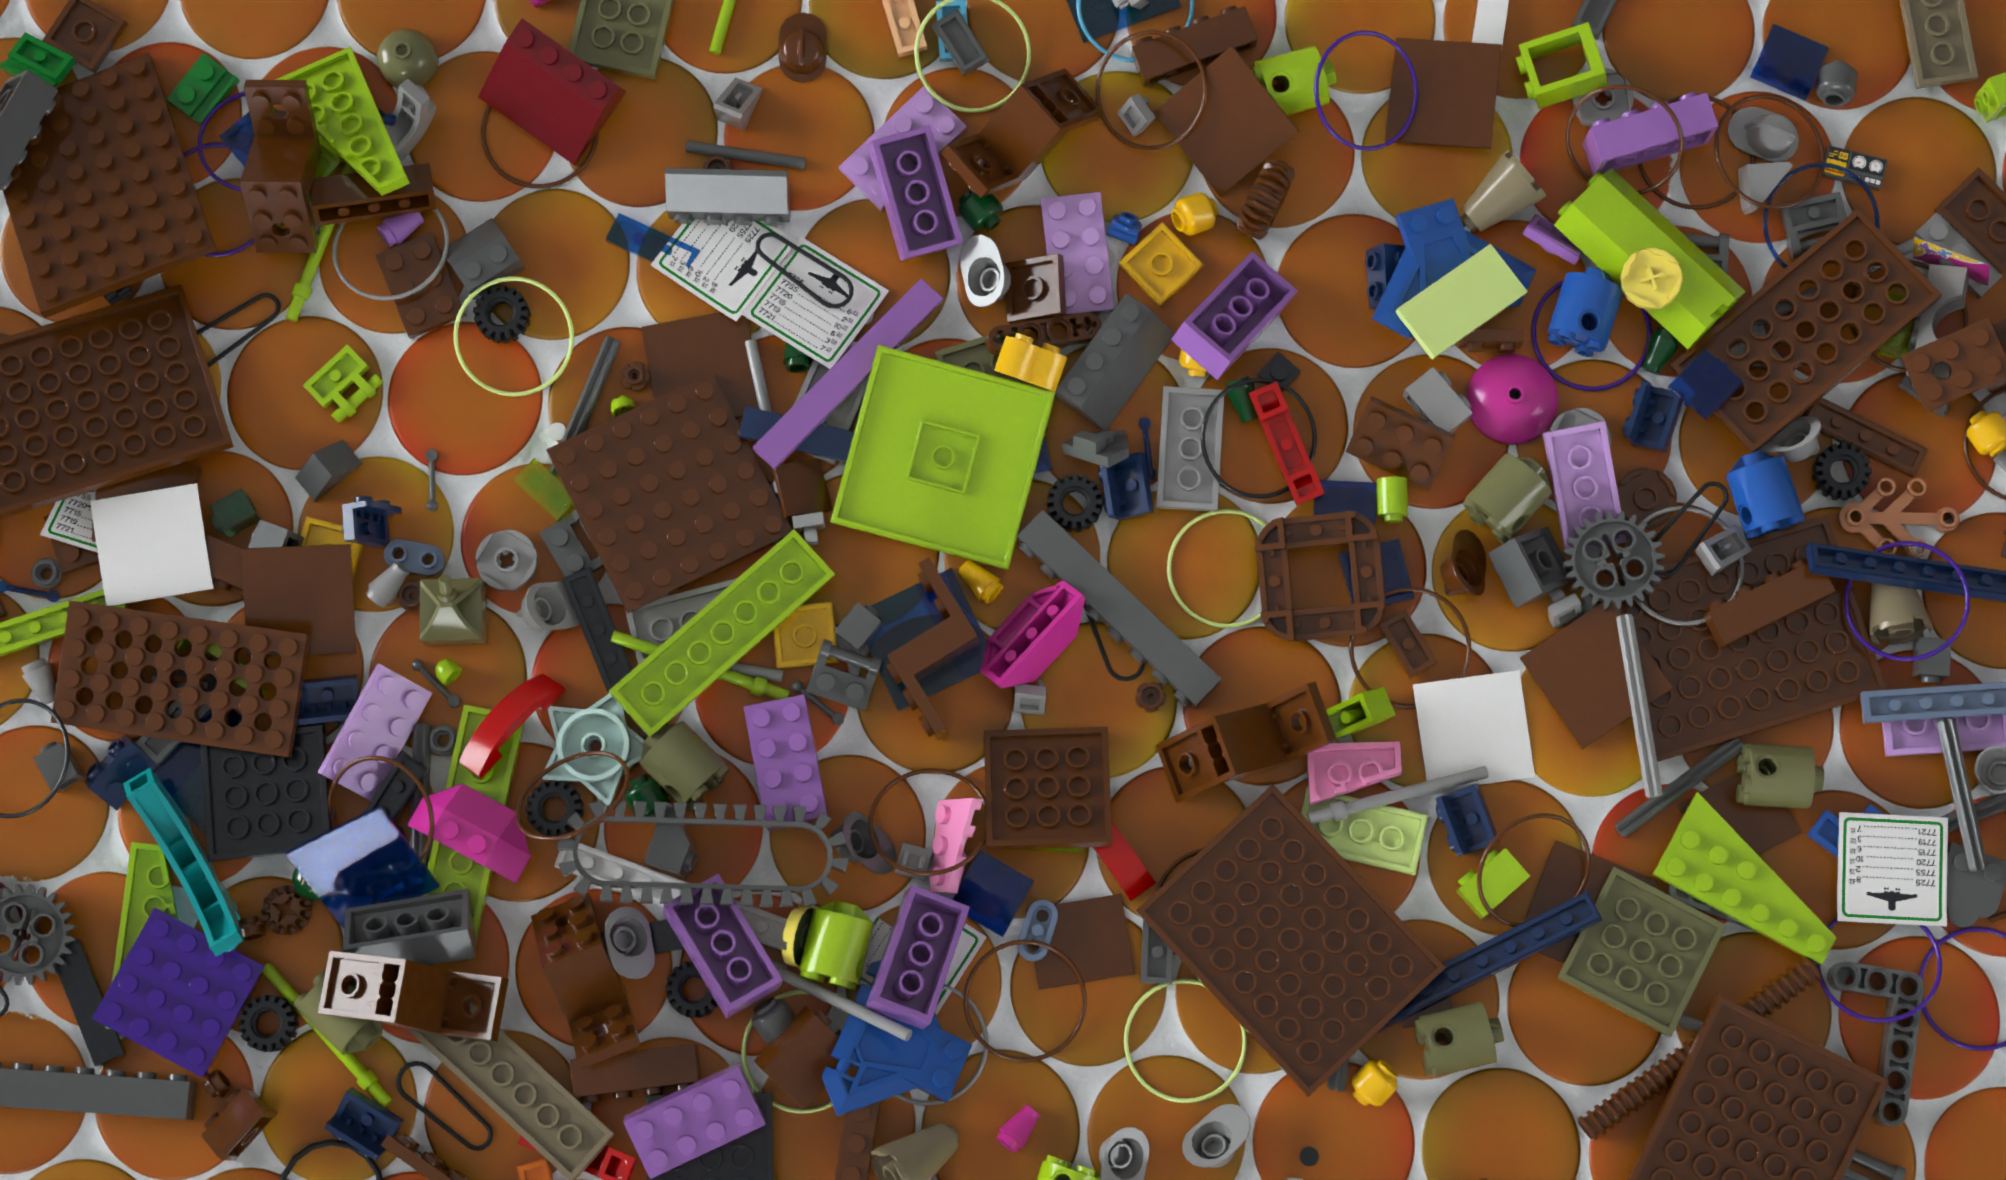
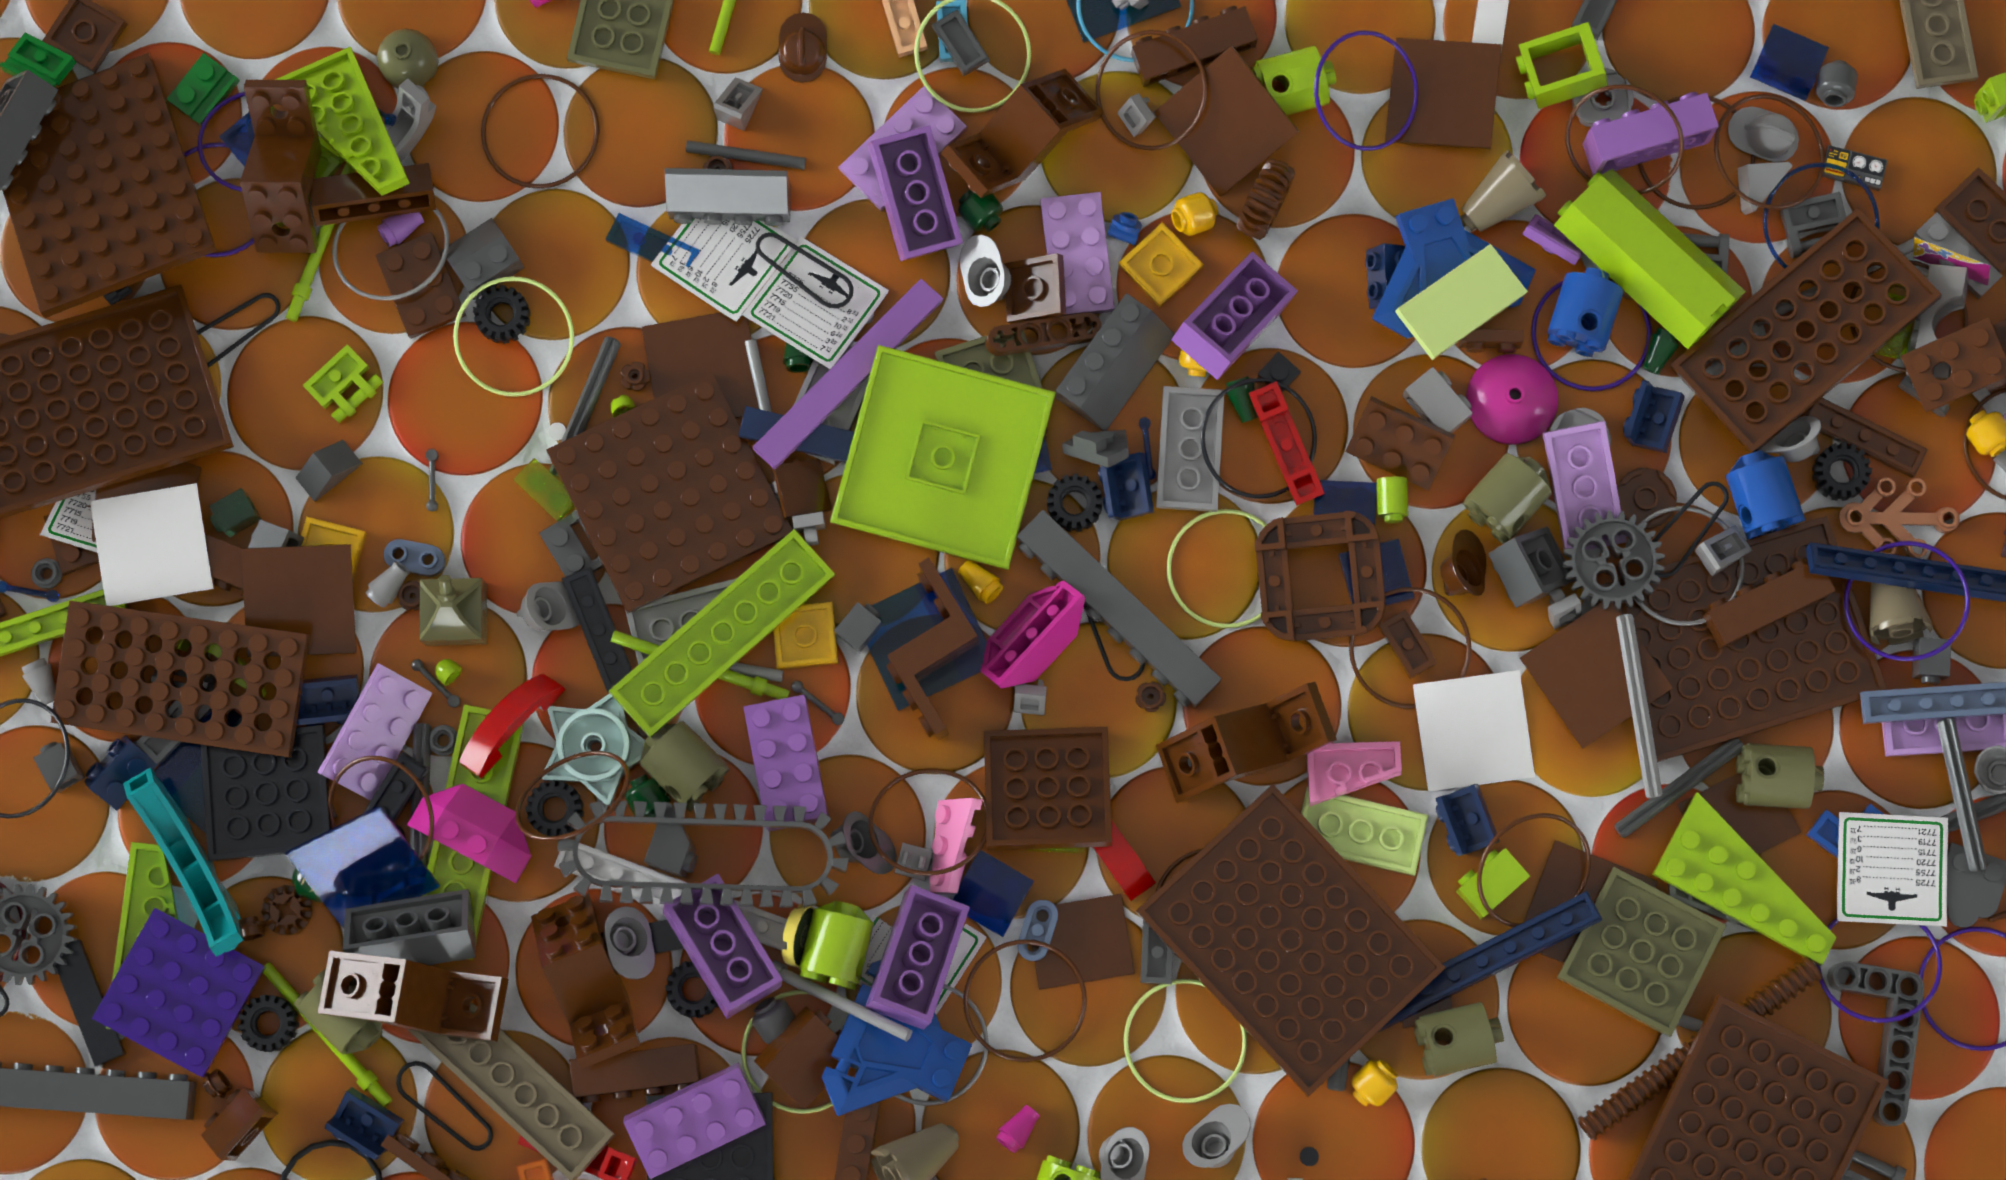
(367, 521): dark blue bracket -> none
(490, 565): light grey plate -> none
(550, 92): dark red slope -> none
(839, 684): dark grey plate -> none
(1031, 363): yellow brick -> none
(1340, 810): light grey bar -> none
(1360, 712): lime slope -> none
(1651, 278): light yellow tile -> none
(1705, 384): clear blue piece -> none

